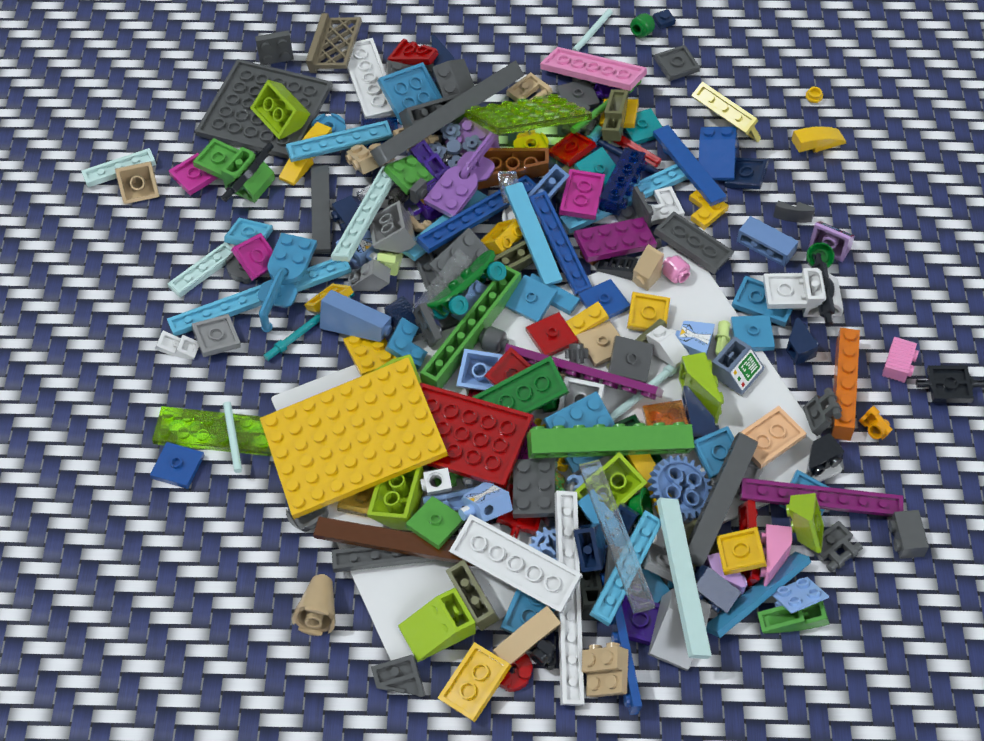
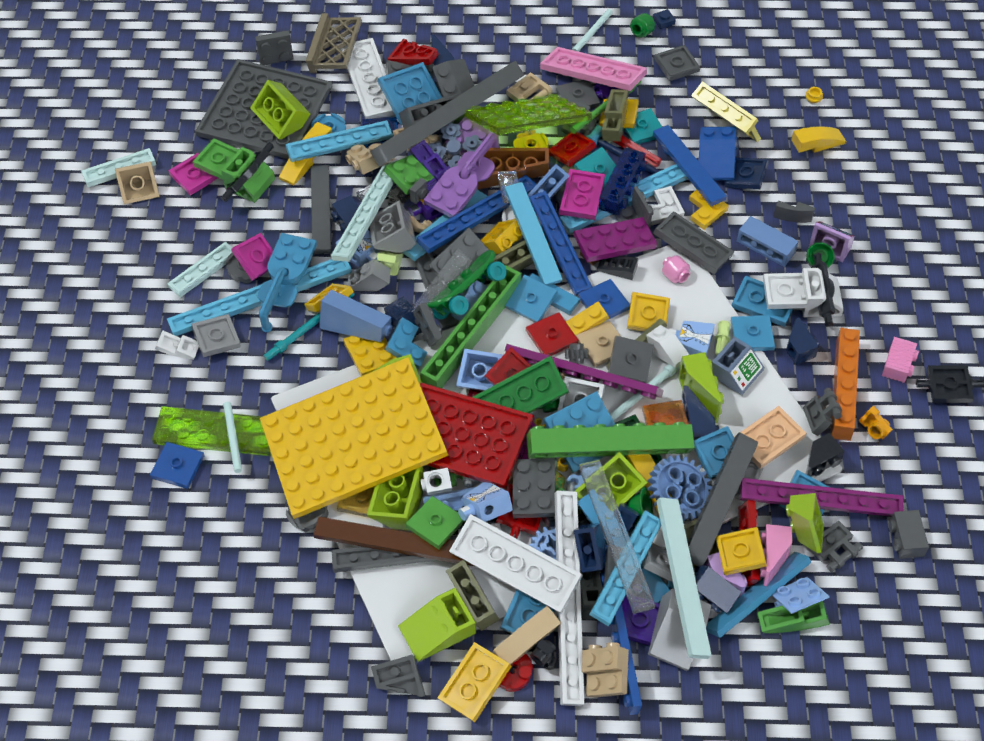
(245, 229): medium azure plate -> none
(316, 608): tan cone -> none
(493, 340): dark grey head -> none
(648, 268): tan slope -> none

